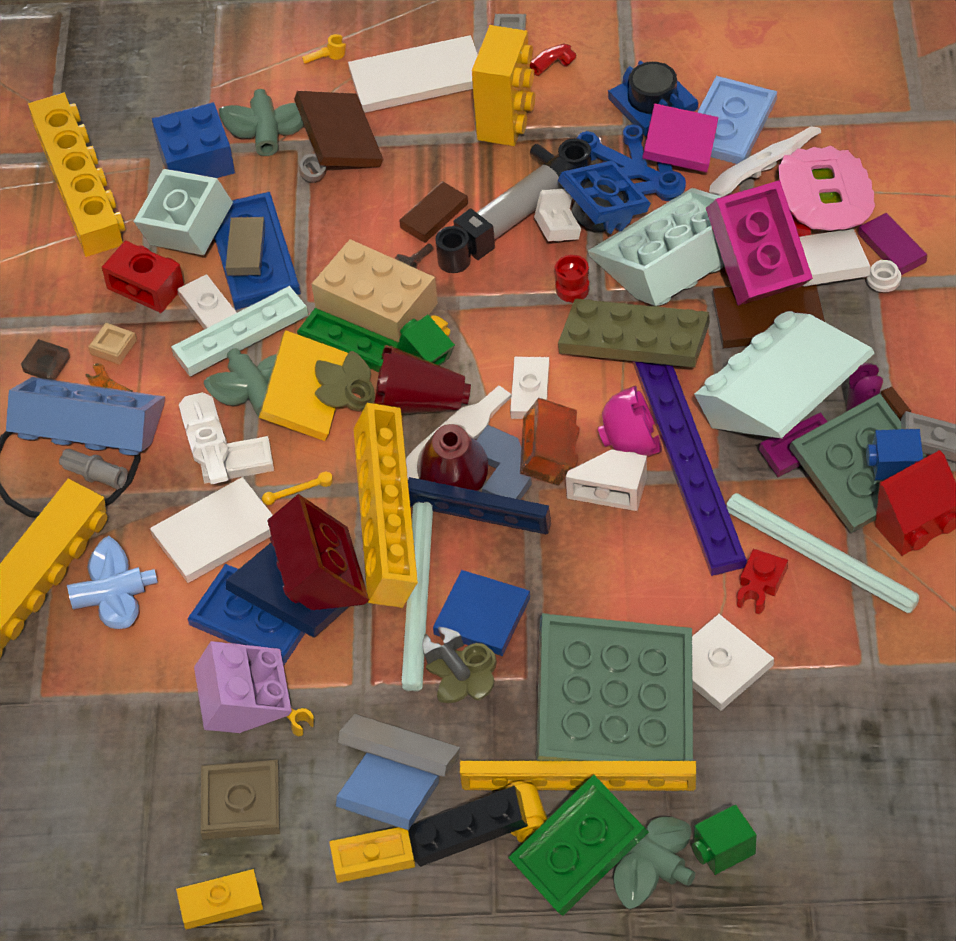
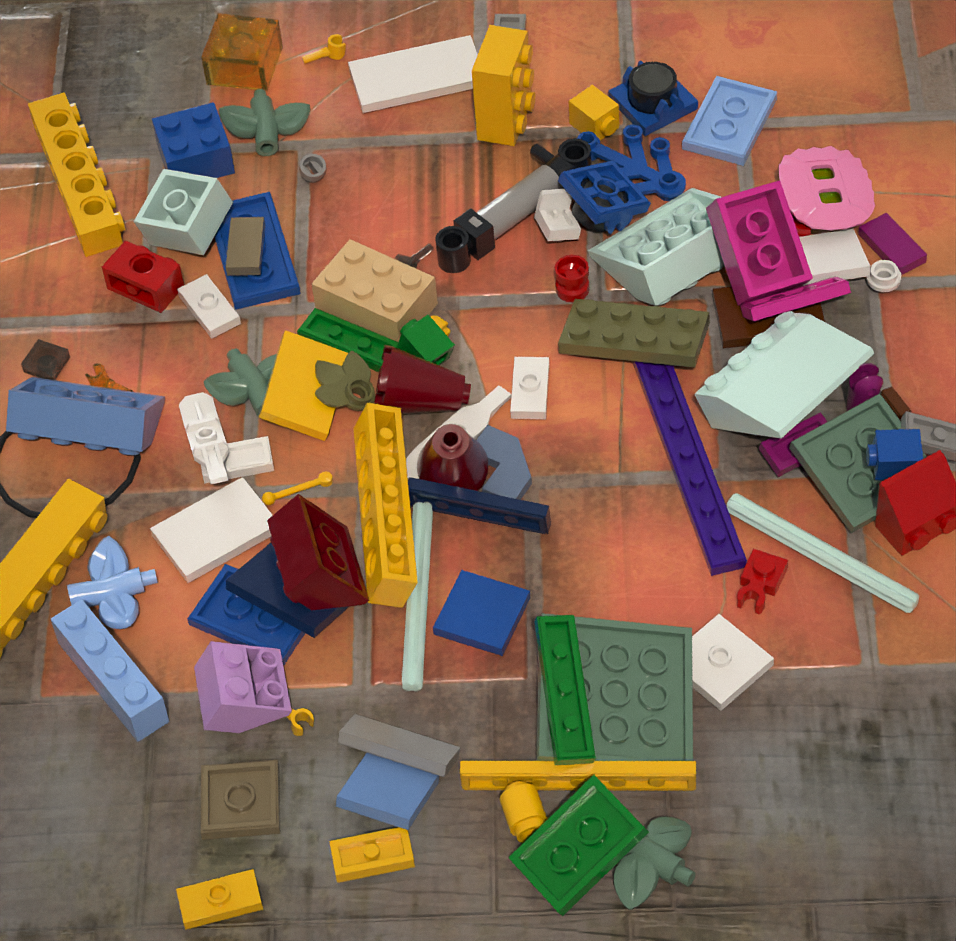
(93, 468): light grey axle -> none
(110, 670): none -> light blue brick
(112, 343): tan tile -> none
(239, 330): light aqua plate -> none
(242, 52): none -> clear yellow brick
(338, 129): reddish brown tile -> none
(433, 212): reddish brown tile -> none
(452, 641): dark grey bar -> none
(467, 826): black plate -> none
(480, 662): olive plate -> none
(549, 56): red arm -> none
(549, 441): clear orange brick -> none
(564, 690): none -> green tile
(594, 112): none -> yellow brick
(609, 480): white slope -> none
(629, 424): dark pink cylinder -> none
(680, 137): dark pink tile -> none
(724, 840): green brick -> none
(759, 162): white piece -> none
(795, 298): none -> dark pink tile

